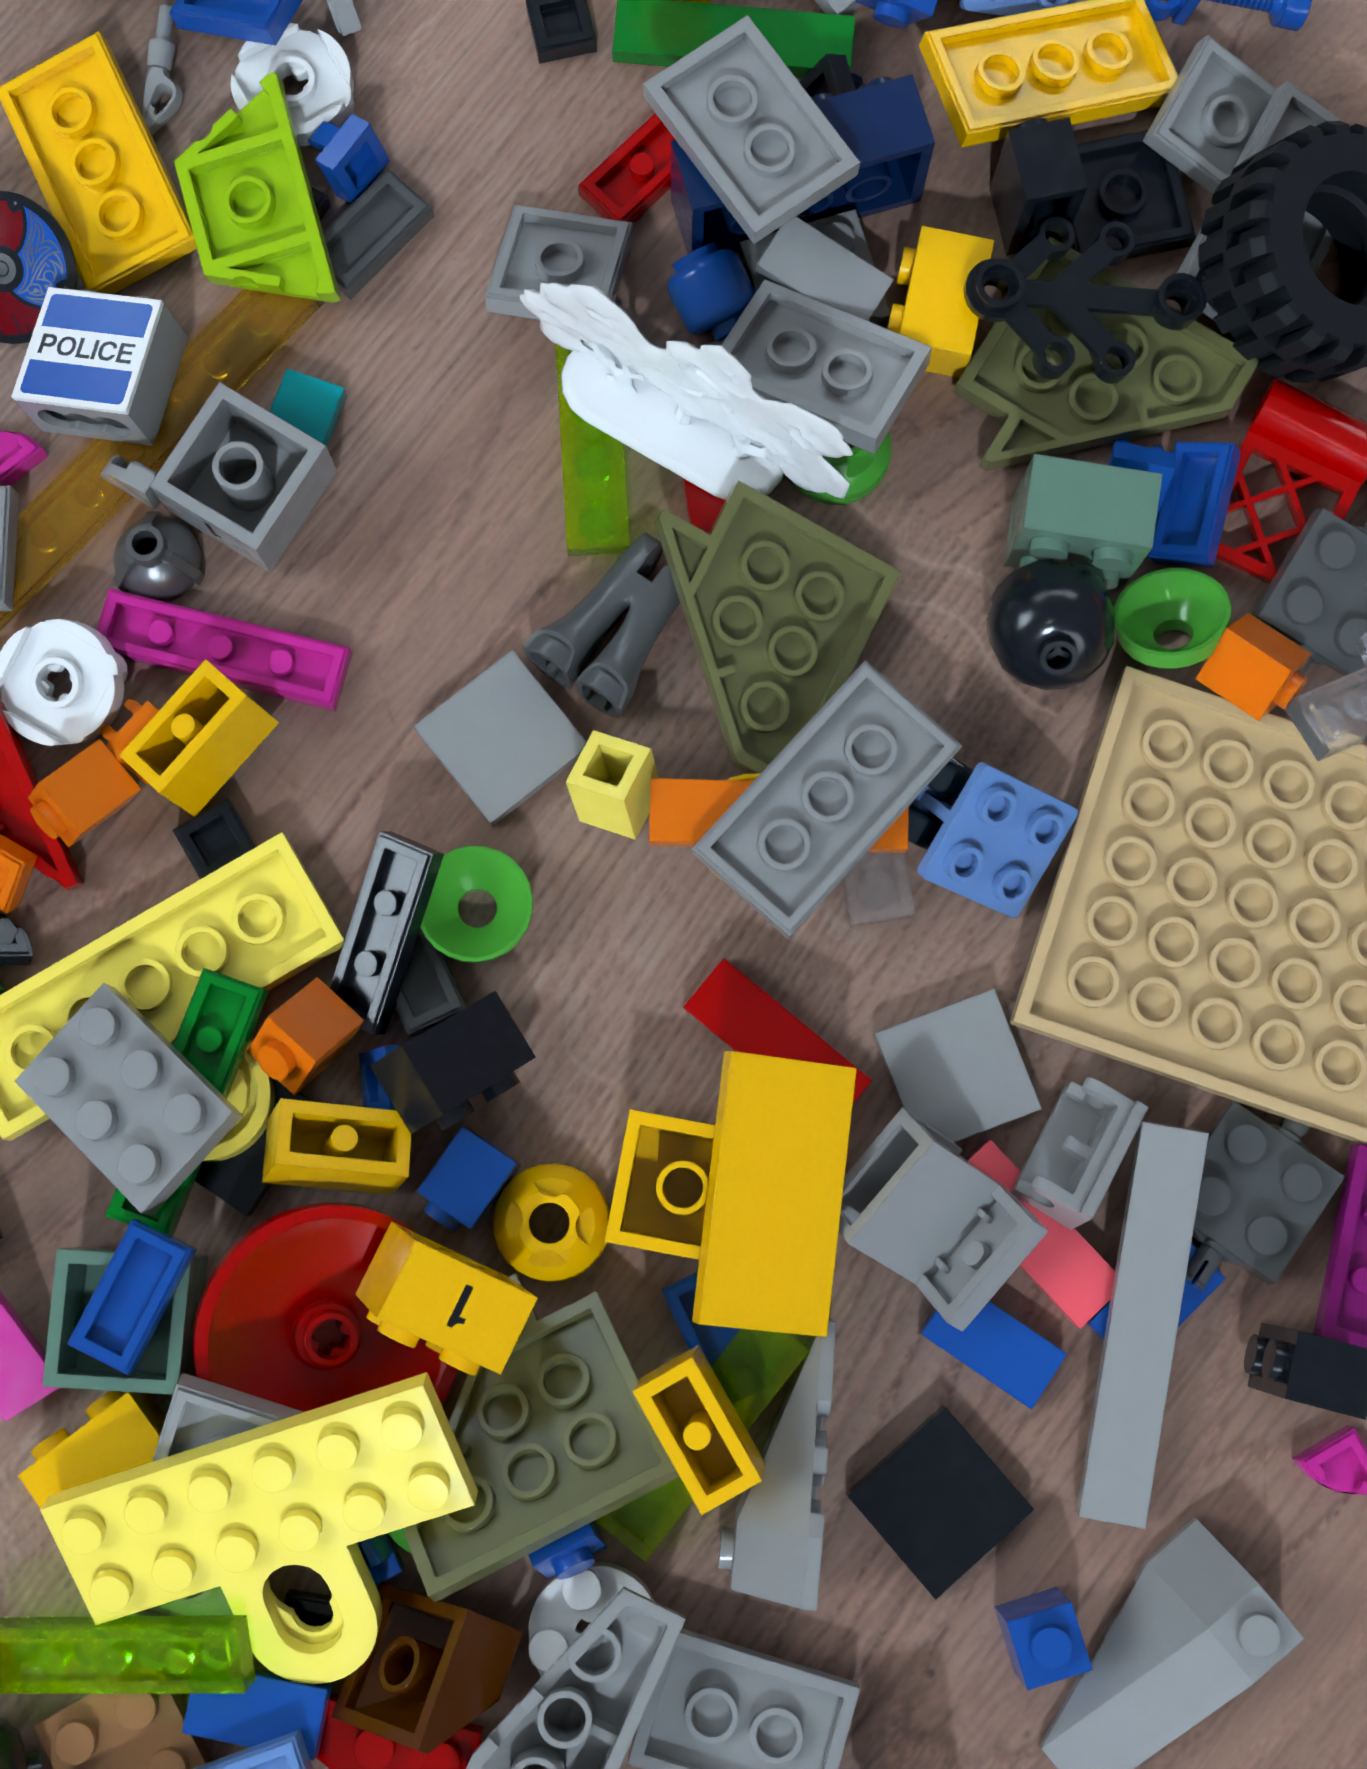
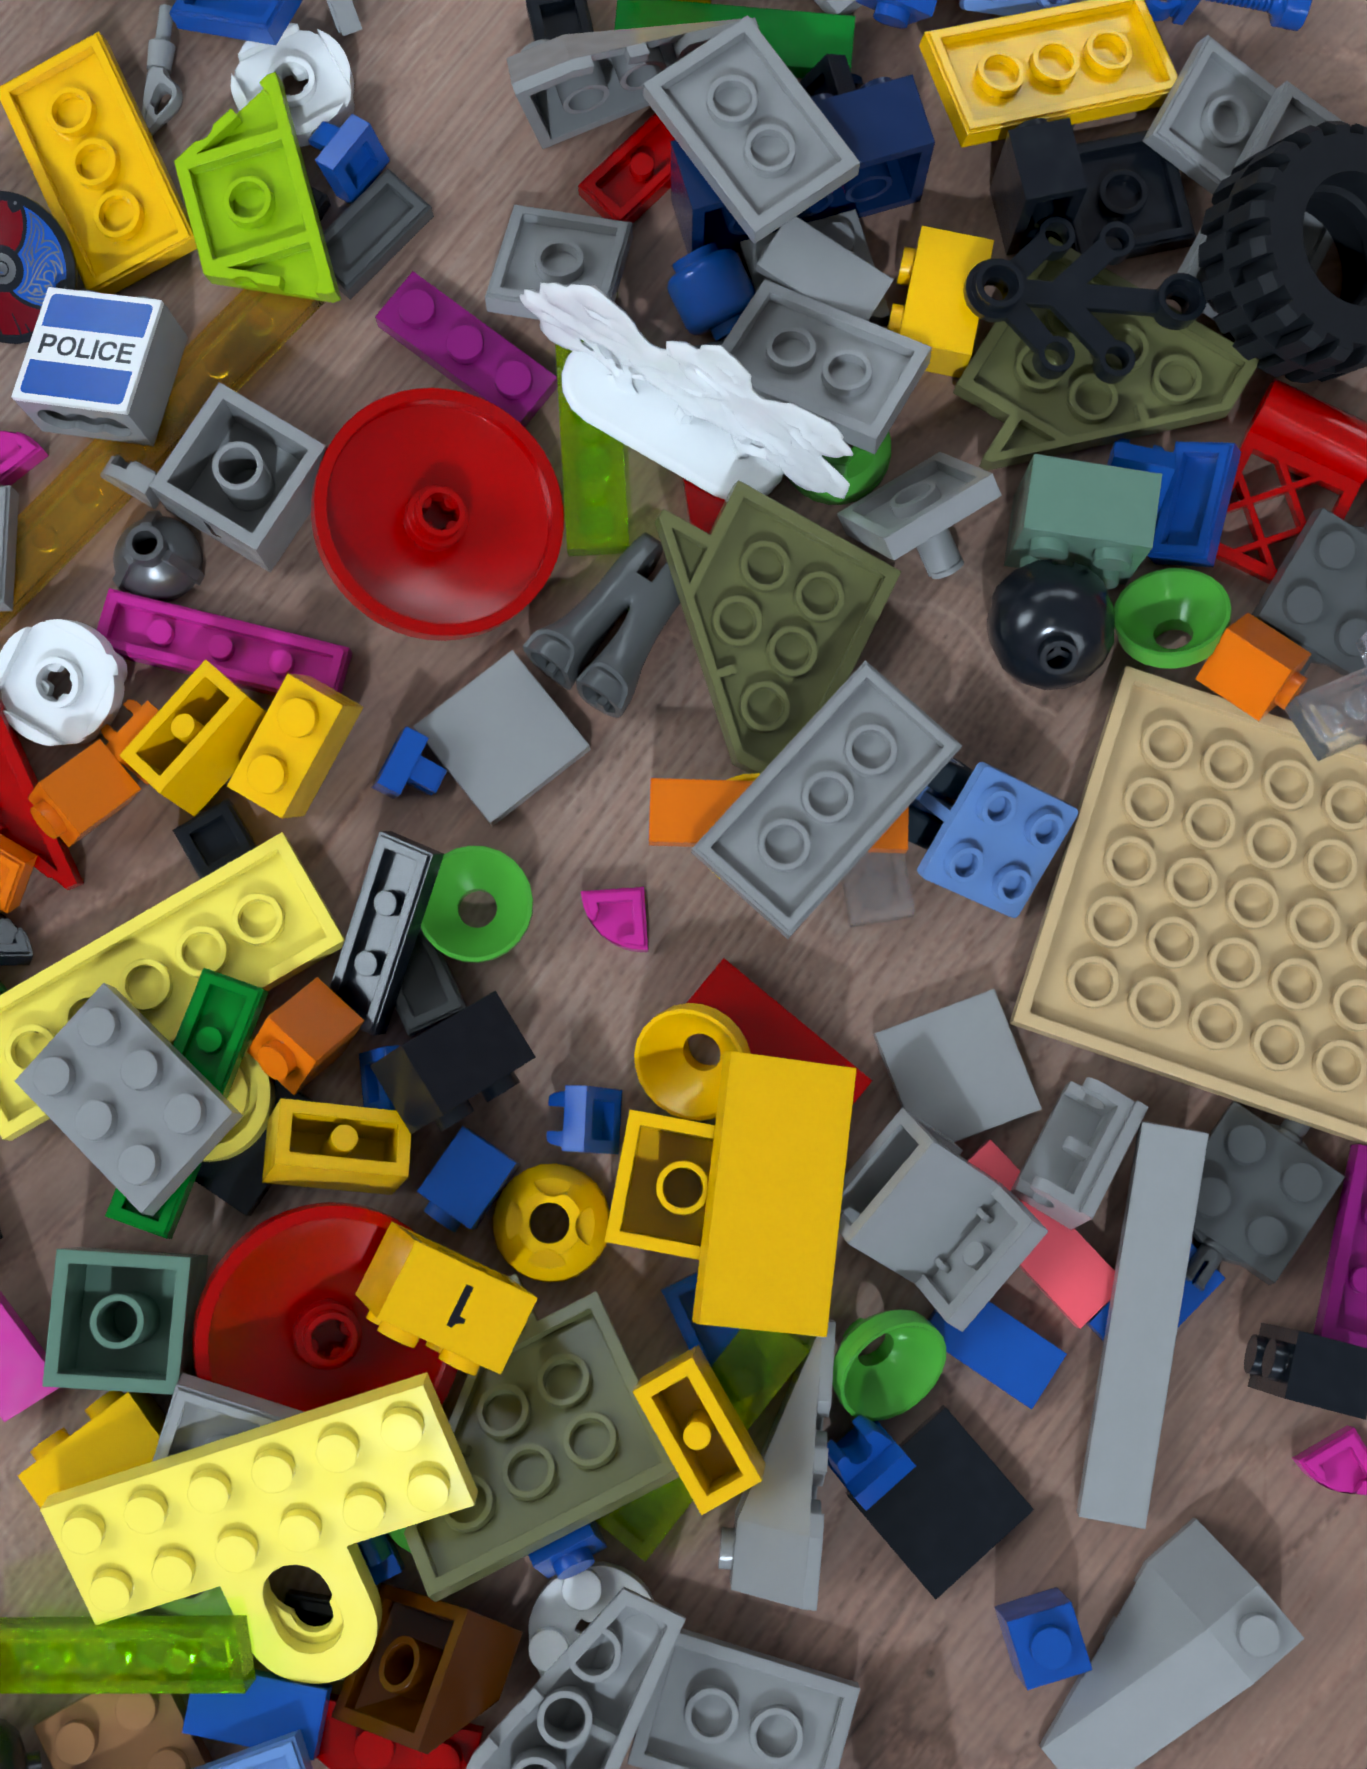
(132, 1296): blue tile -> none
(295, 746): none -> yellow brick
(309, 404): teal tile -> none
(408, 767): none -> blue tile
(437, 514): none -> red dish
(465, 349): none -> magenta plate
(589, 1119): none -> blue tile
(597, 76): none -> light grey wedge
(612, 784): light yellow brick -> none
(618, 916): none -> dark pink tile
(669, 1069): none -> yellow piece
(868, 1461): none -> blue tile
(893, 1374): none -> bright green piece
(919, 510): none -> light grey tile

